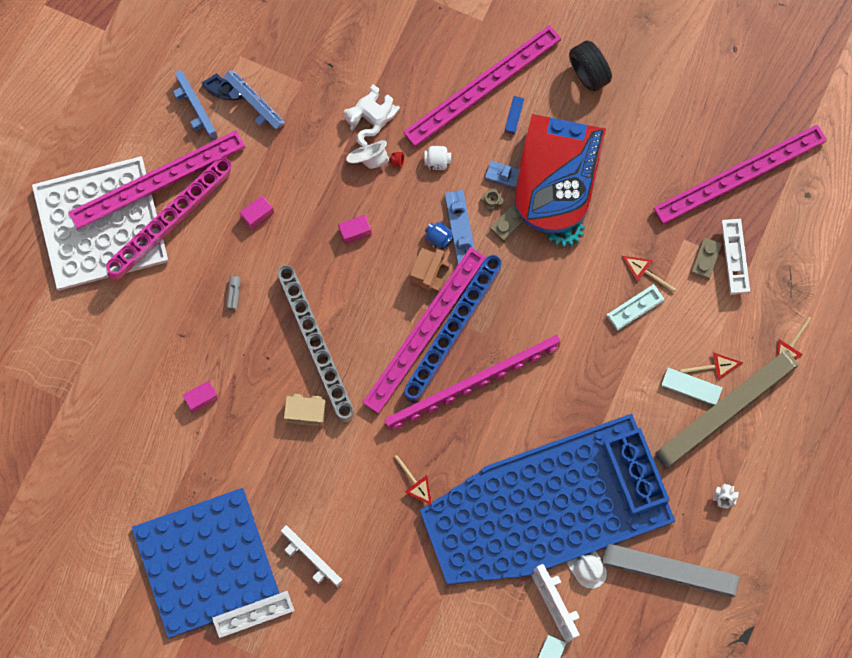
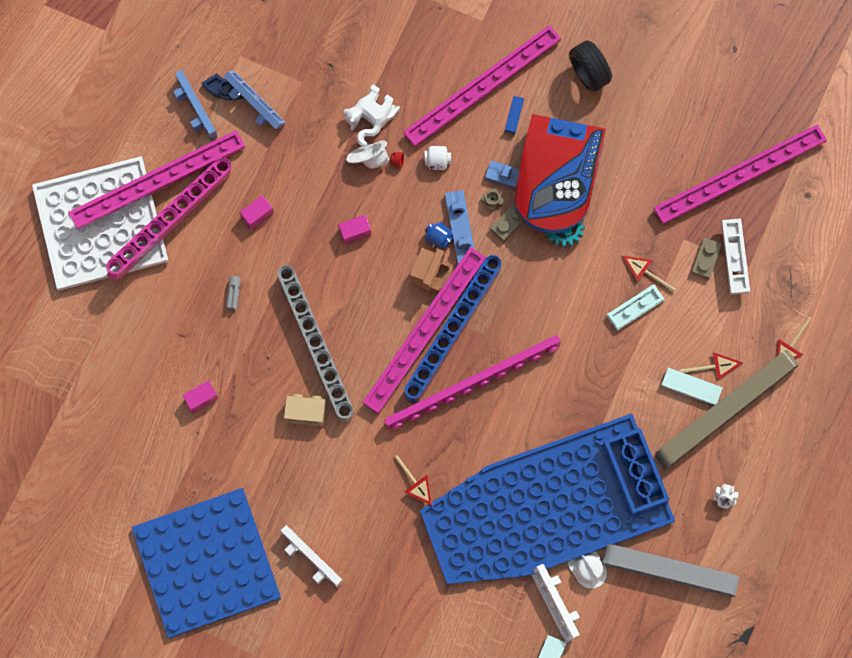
(253, 614): white plate -> none

